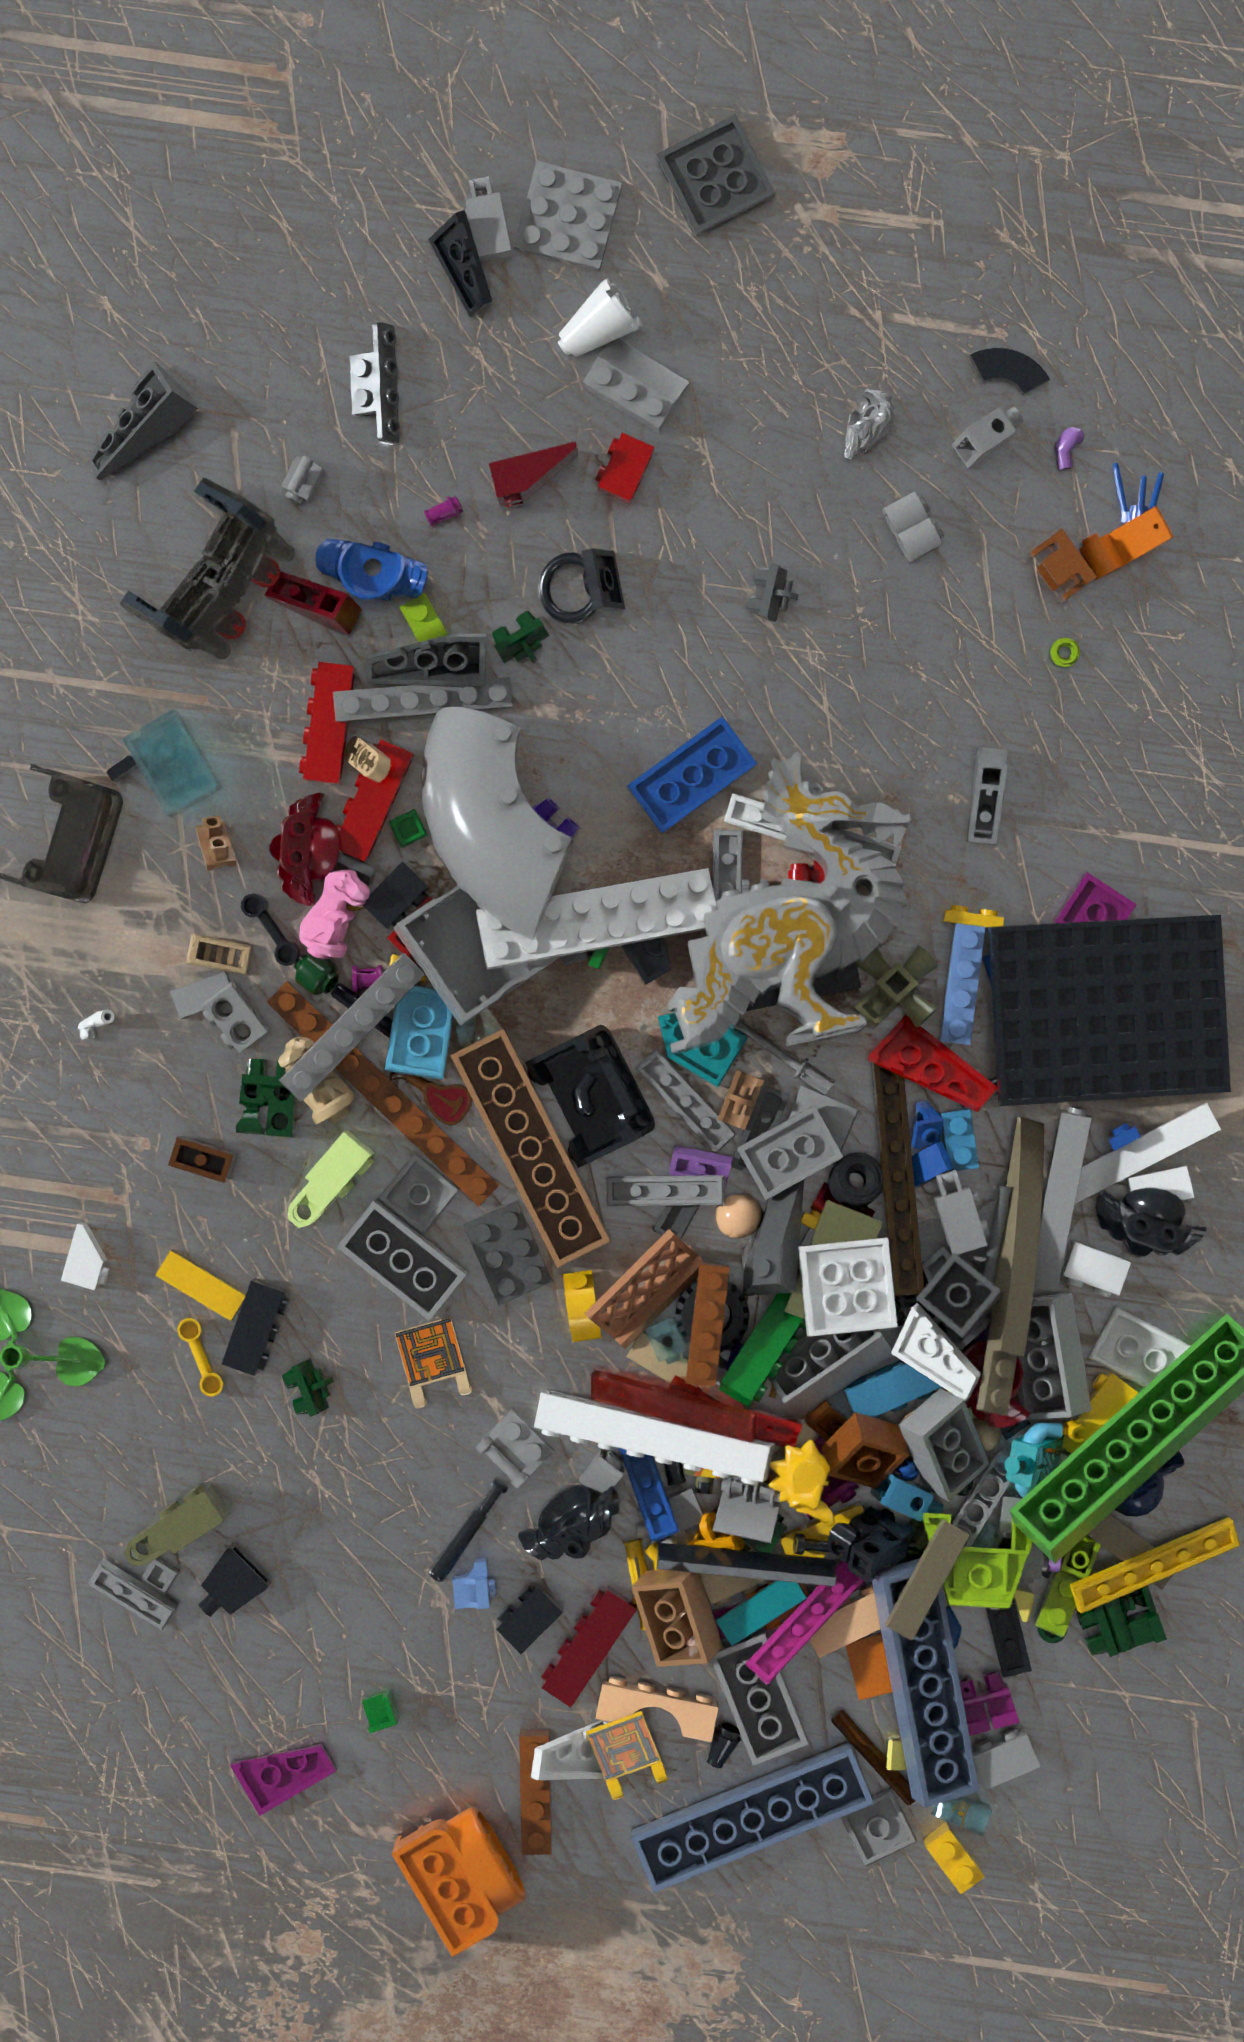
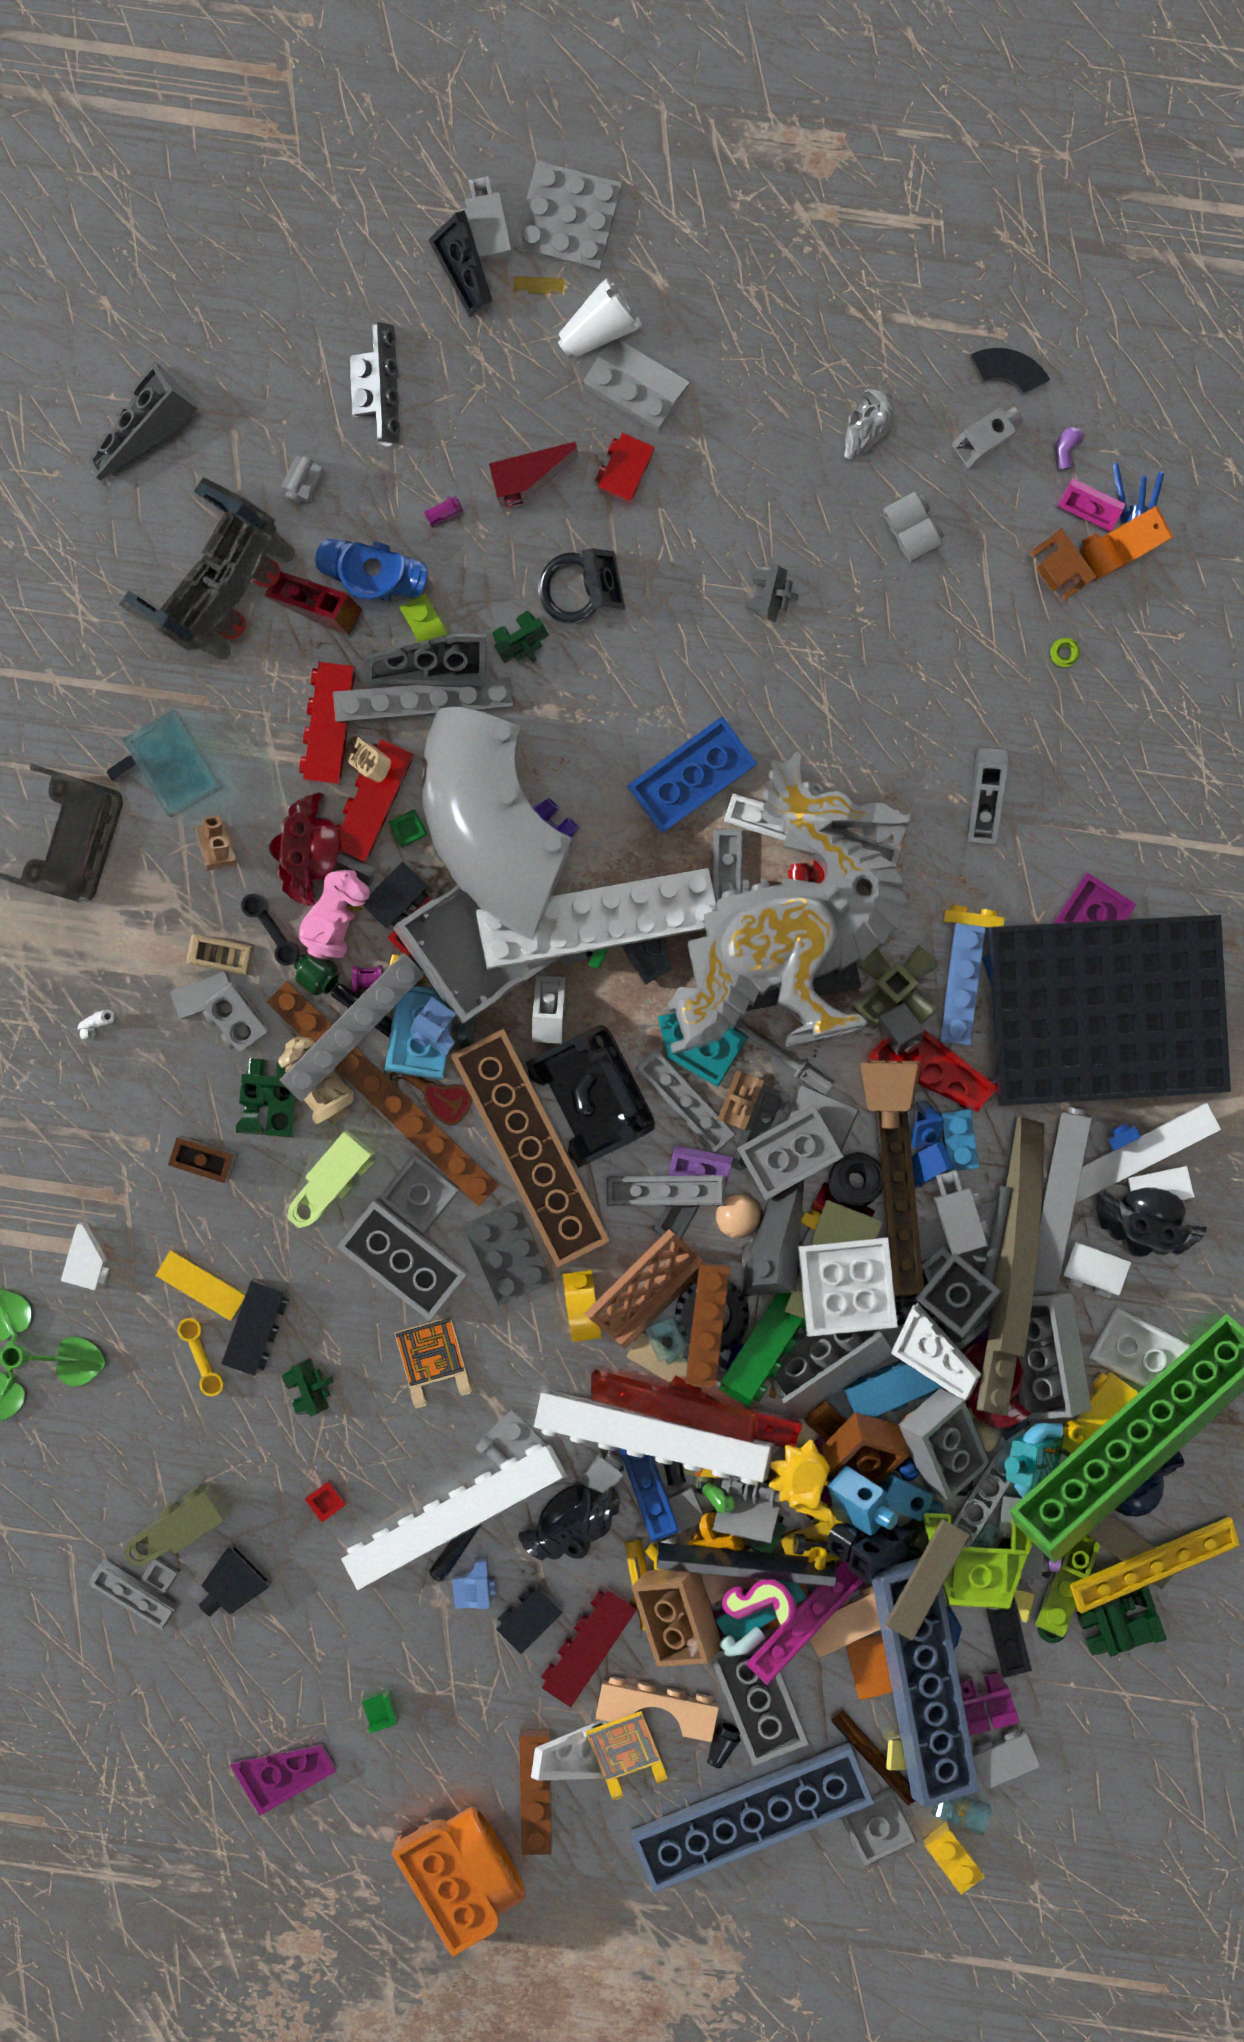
(325, 1501): none -> red plate
(433, 1027): none -> medium blue brick
(453, 1517): none -> white brick
(538, 285): none -> clear yellow piece
(548, 1009): none -> white slope
(715, 175): dark grey plate -> none
(717, 1498): none -> bright green arm
(743, 1646): none -> light aqua arm
(761, 1596): none -> dark pink animal
(821, 1557): none -> yellow hand
(860, 1502): none -> dark azure torso
(890, 1087): none -> medium nougat torso
(901, 1029): none -> dark grey brick
(1091, 504): none -> dark pink plate

